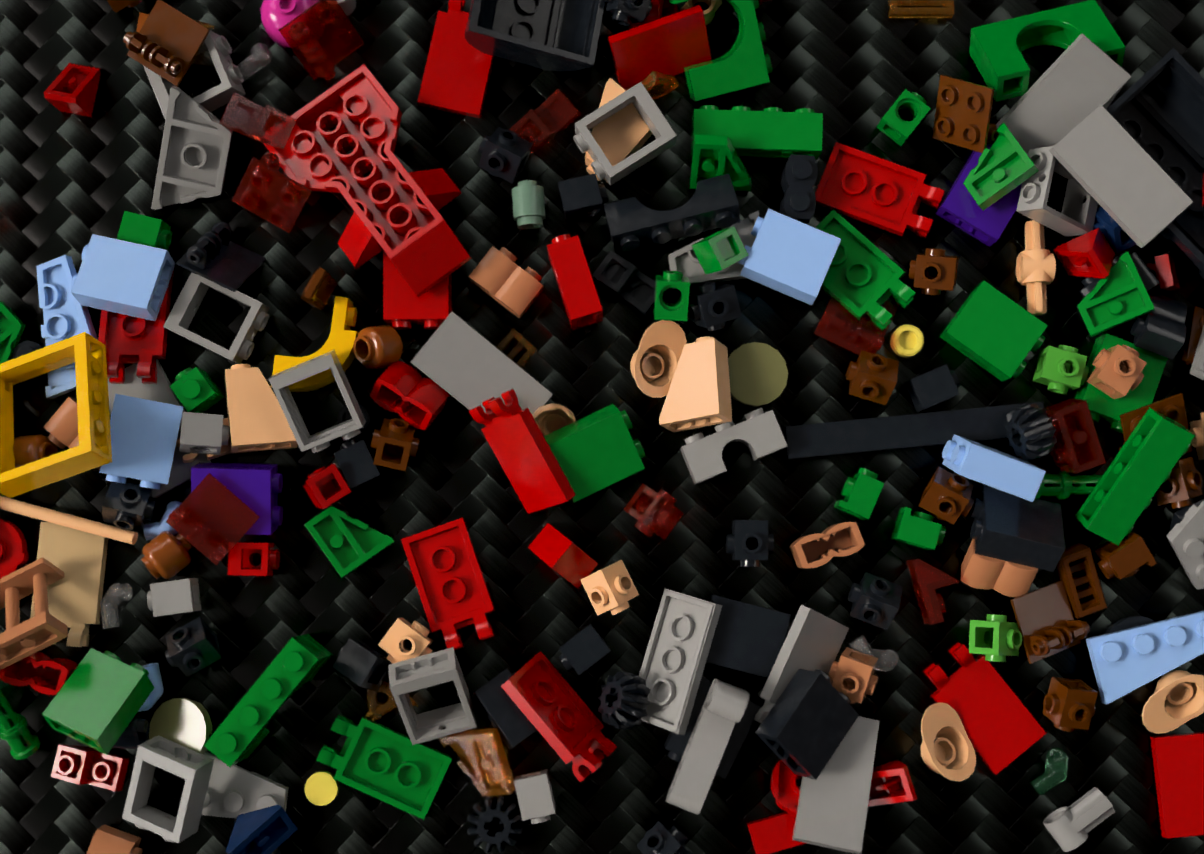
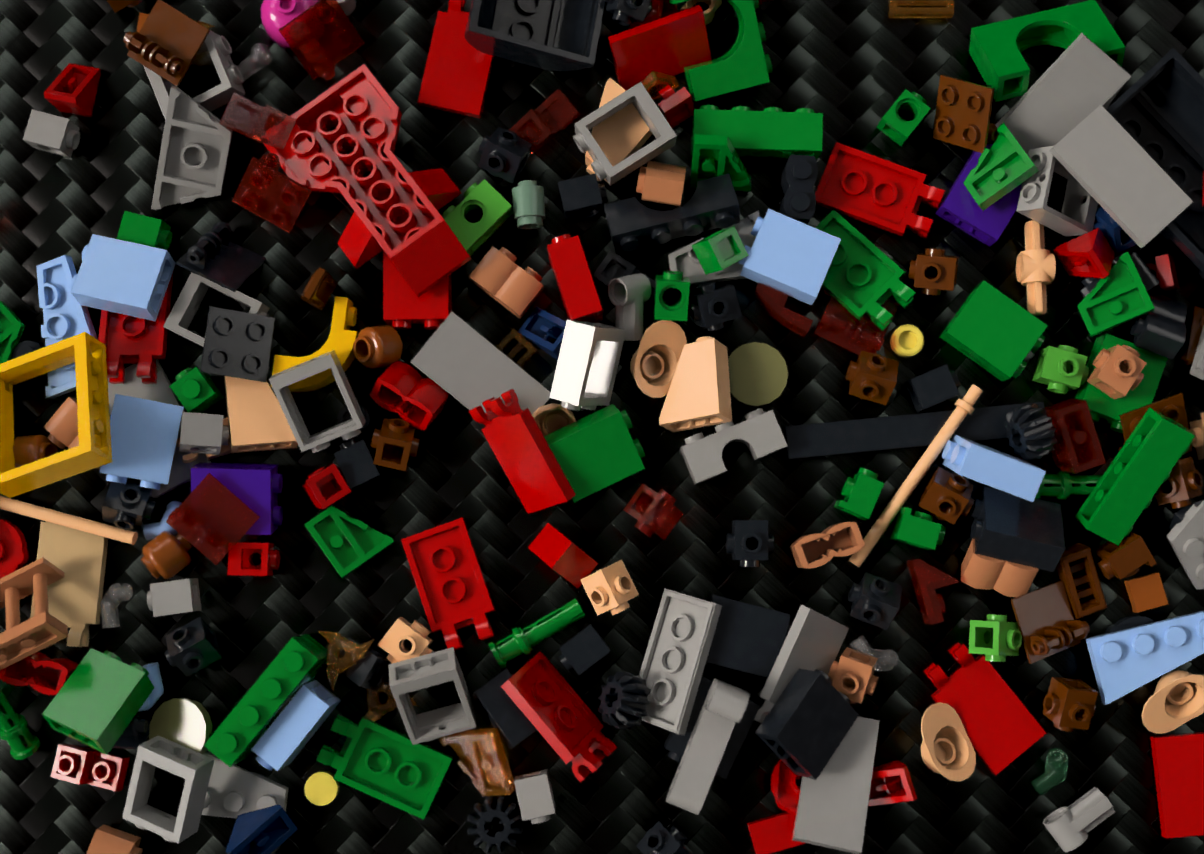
(52, 133): none -> light grey brick
(237, 344): none -> black hinge
(295, 726): none -> light blue brick
(352, 654): none -> clear orange piece
(490, 203): none -> bright green brick
(524, 639): none -> green pin
(544, 331): none -> dark blue slope
(587, 364): none -> window
(628, 296): none -> light grey piece
(661, 183): none -> nougat brick
(676, 106): none -> red tile
(773, 302): none -> clear red slope
(963, 408): none -> light nougat bar
(1146, 592): none -> dark orange tile

